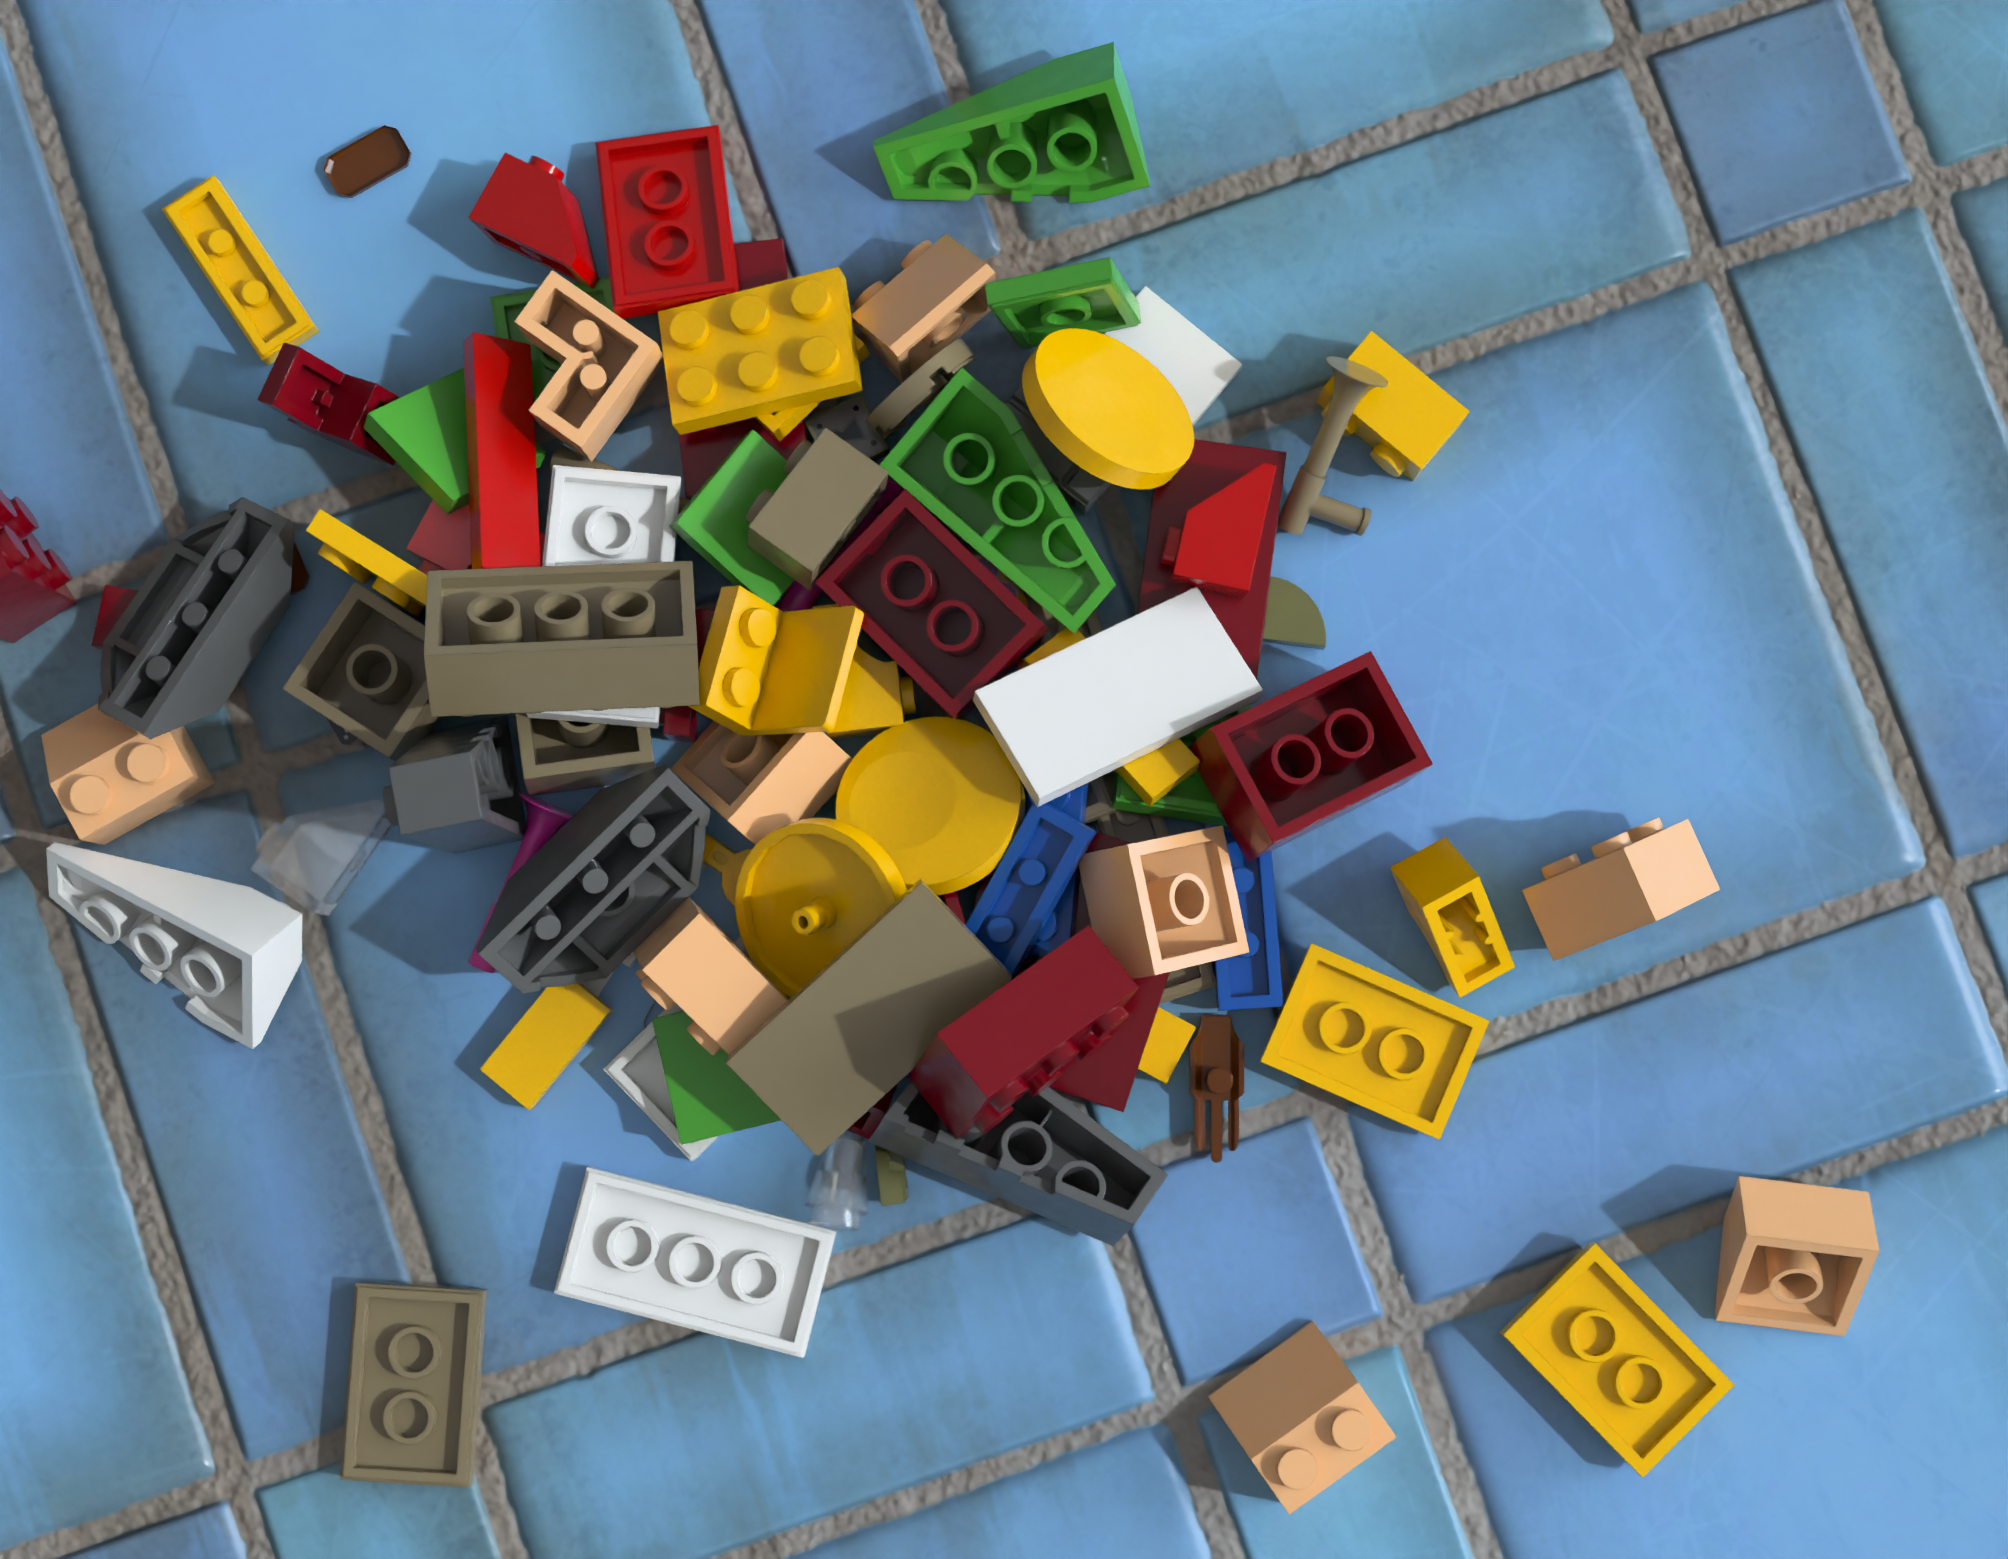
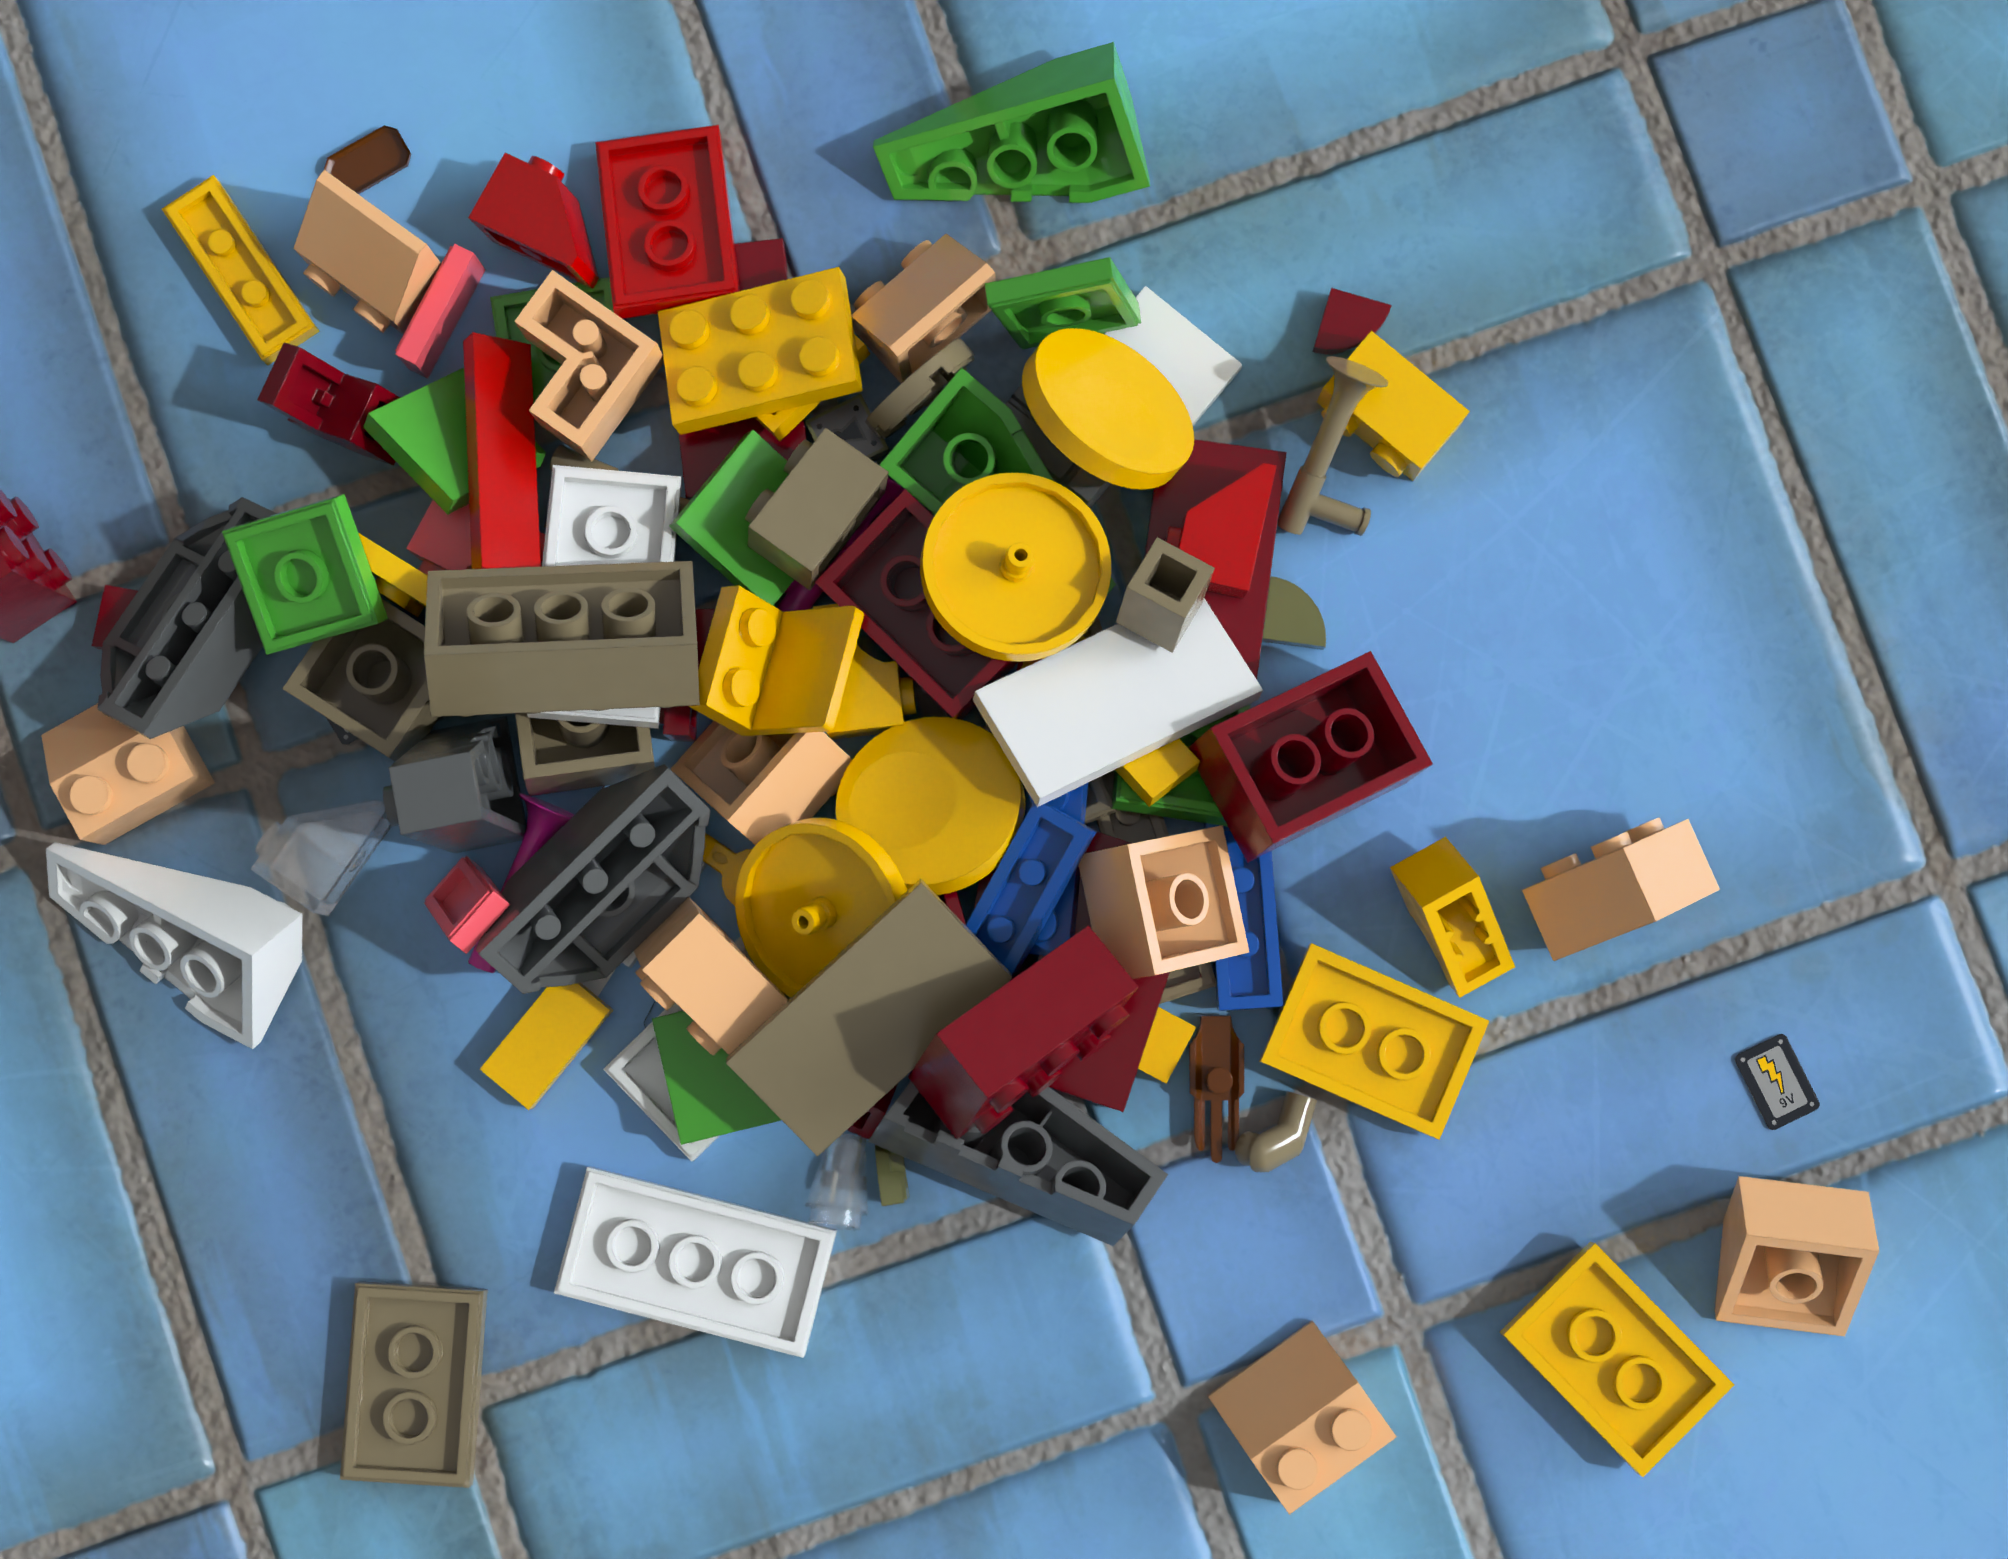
(305, 574): none -> bright green tile
(364, 254): none -> light nougat slope
(440, 310): none -> coral tile
(466, 904): none -> coral tile
(1015, 566): none -> yellow piece
(1164, 594): none -> dark tan brick
(1280, 1142): none -> dark tan arm
(1348, 321): none -> dark red tile
(1777, 1082): none -> sticker

